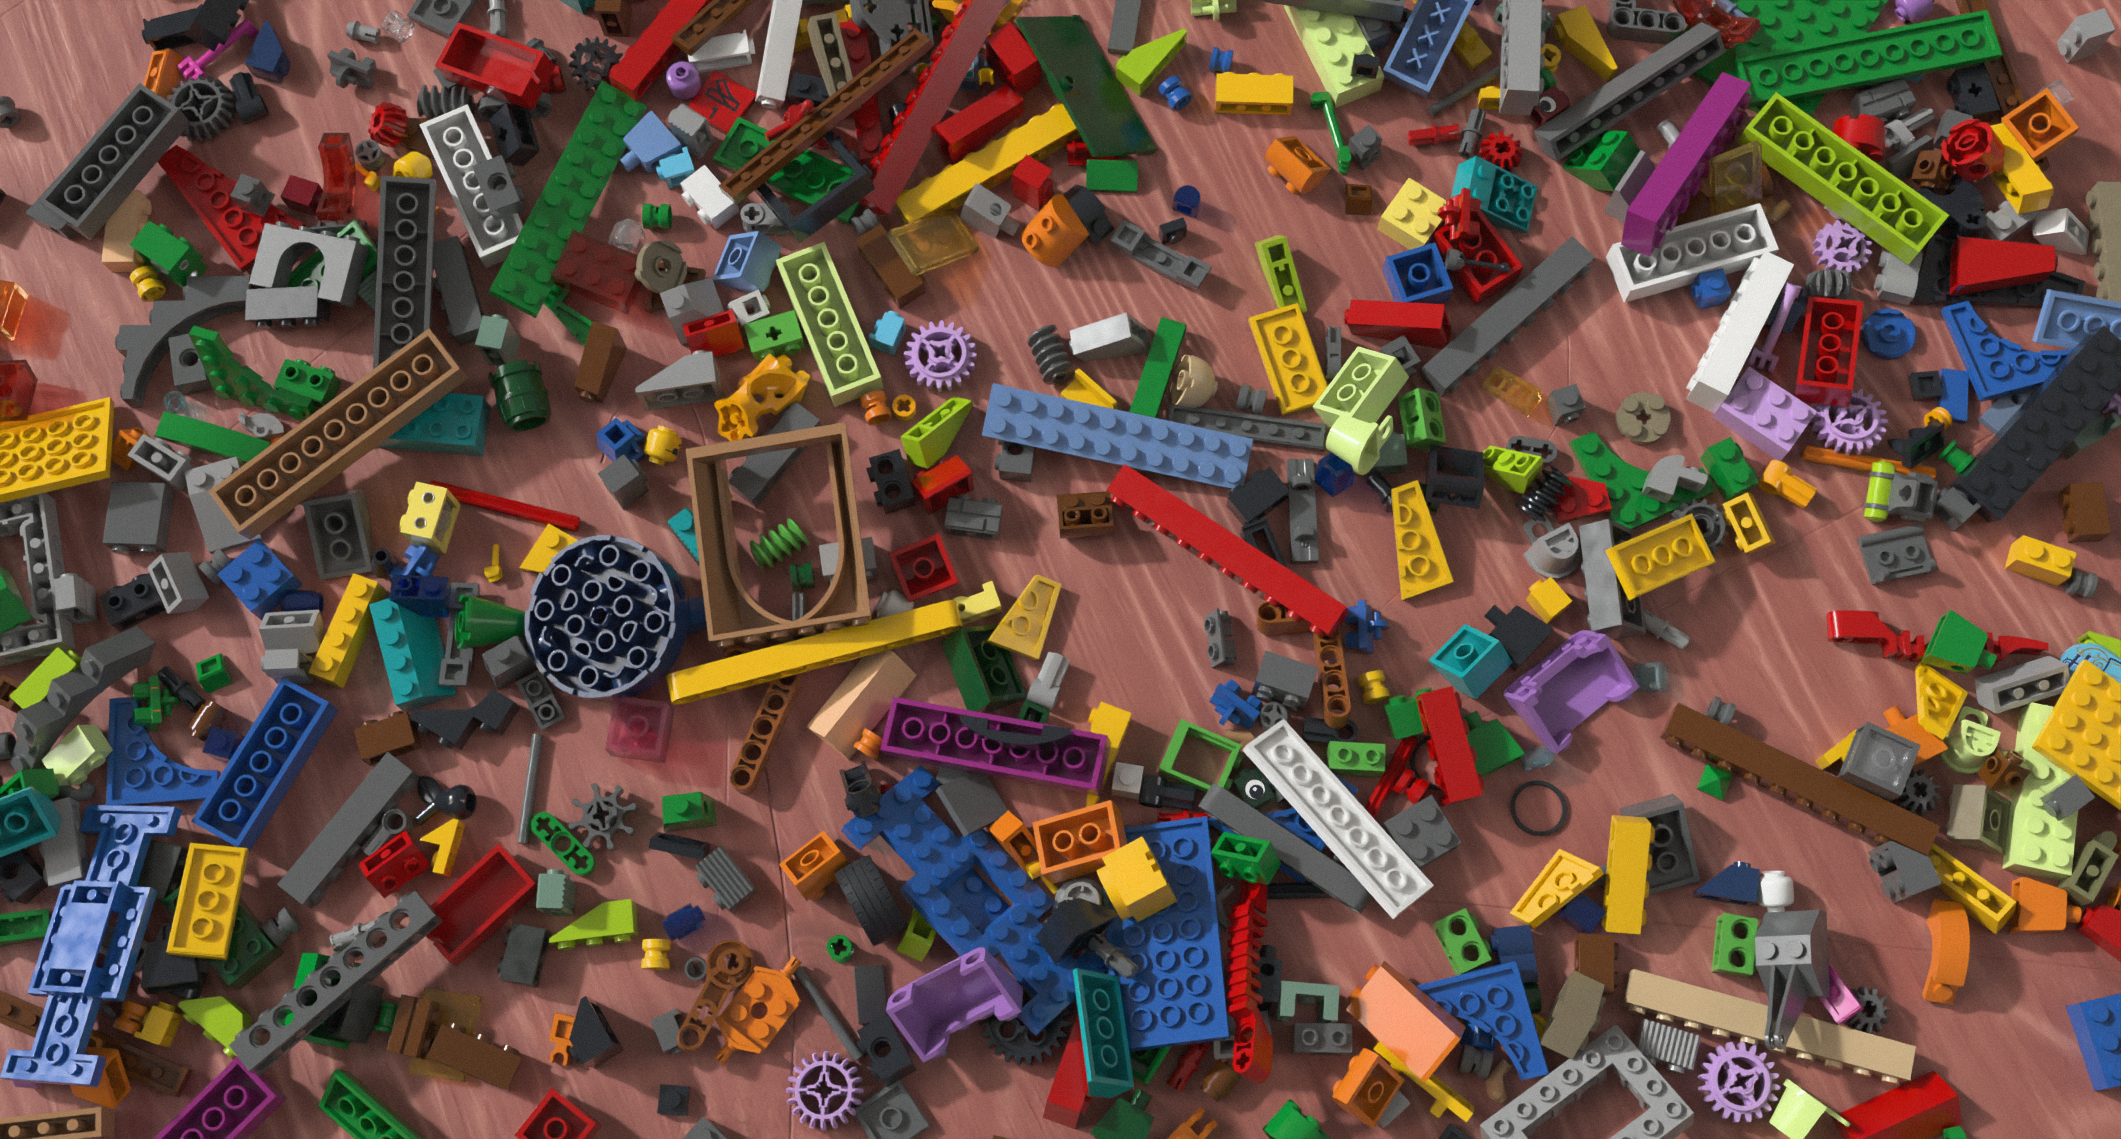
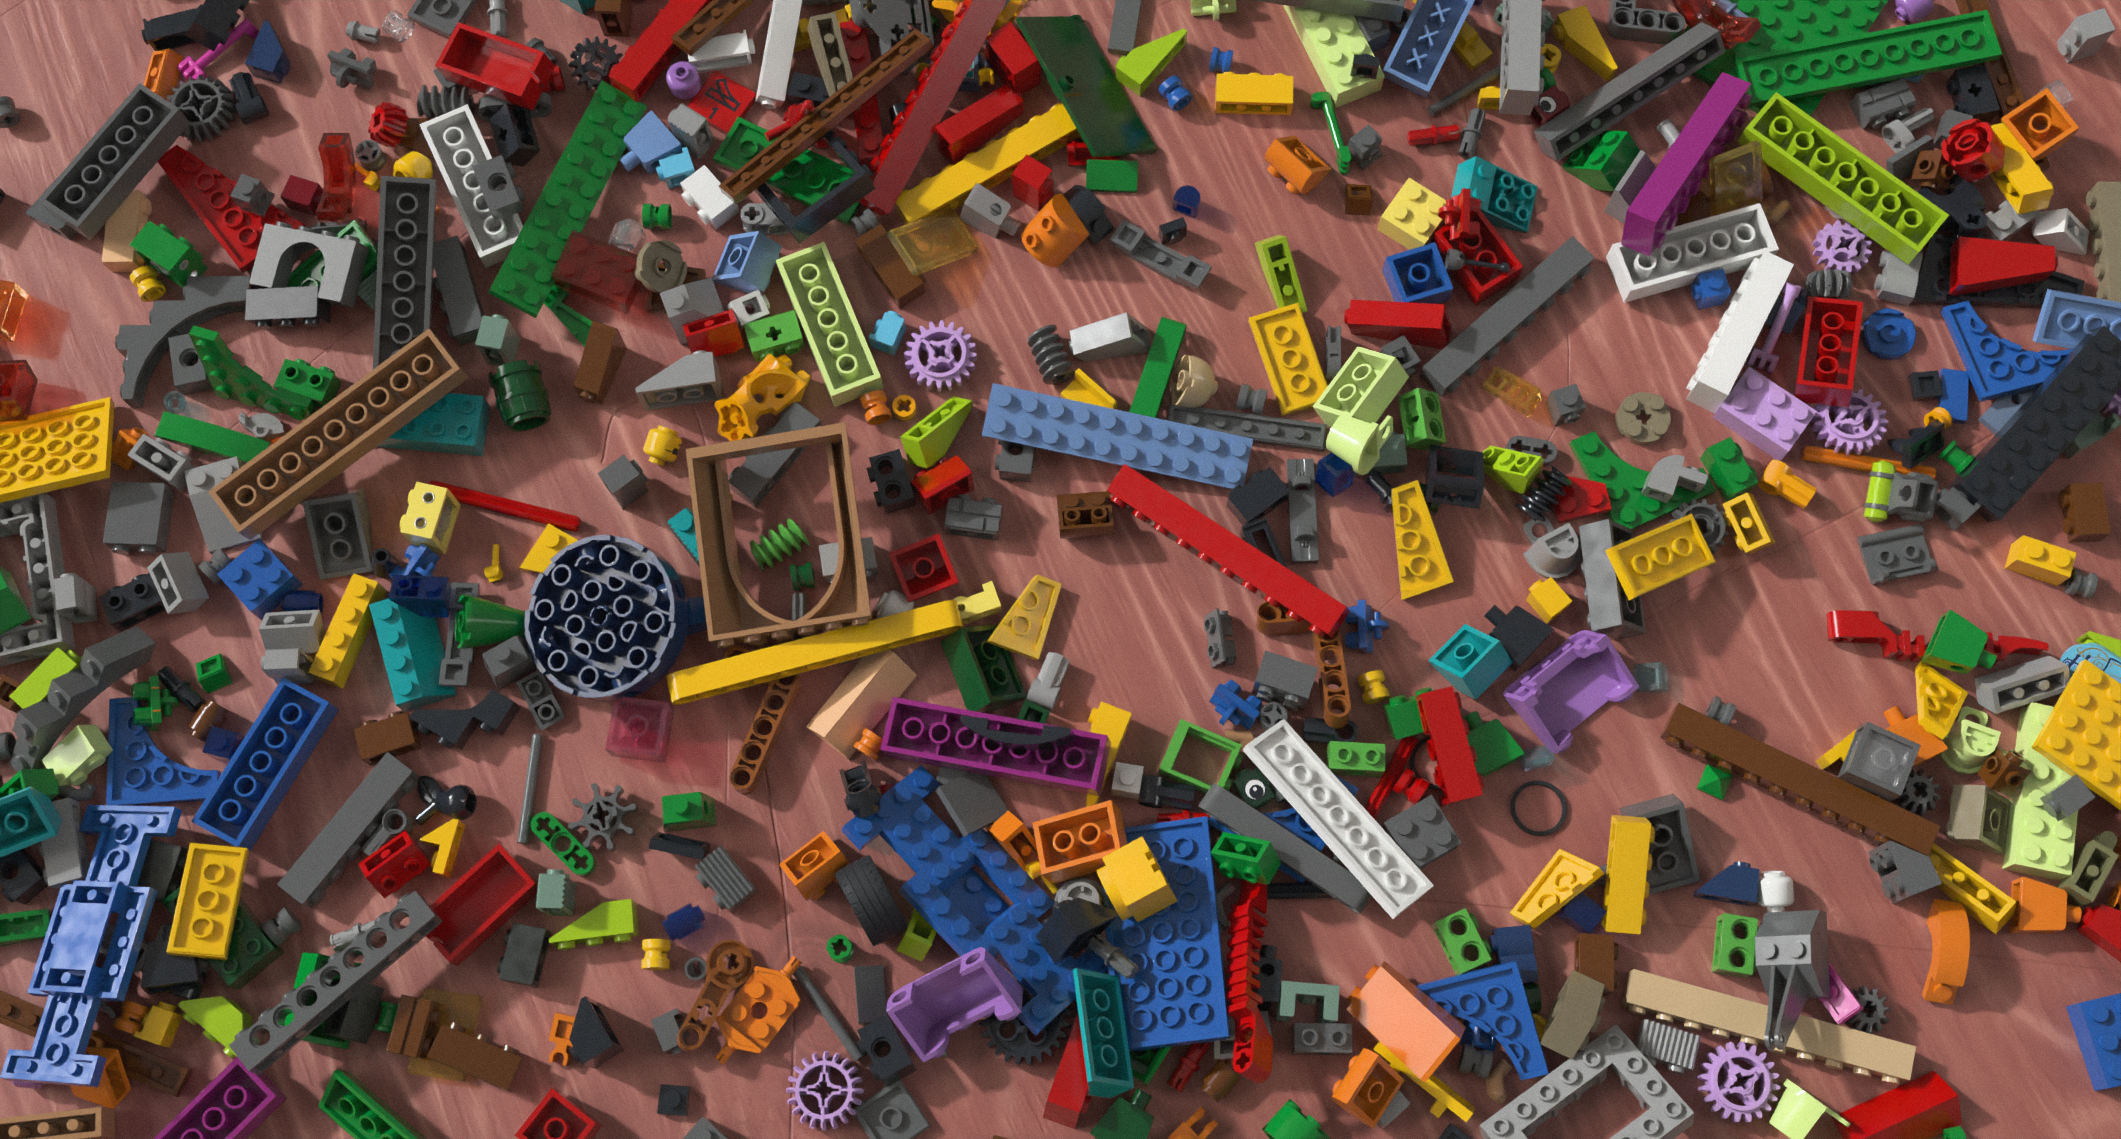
(621, 439): blue brick -> none
(1510, 151): red gear -> none
(1664, 630): light grey axle -> none
(1864, 134): red brick -> none

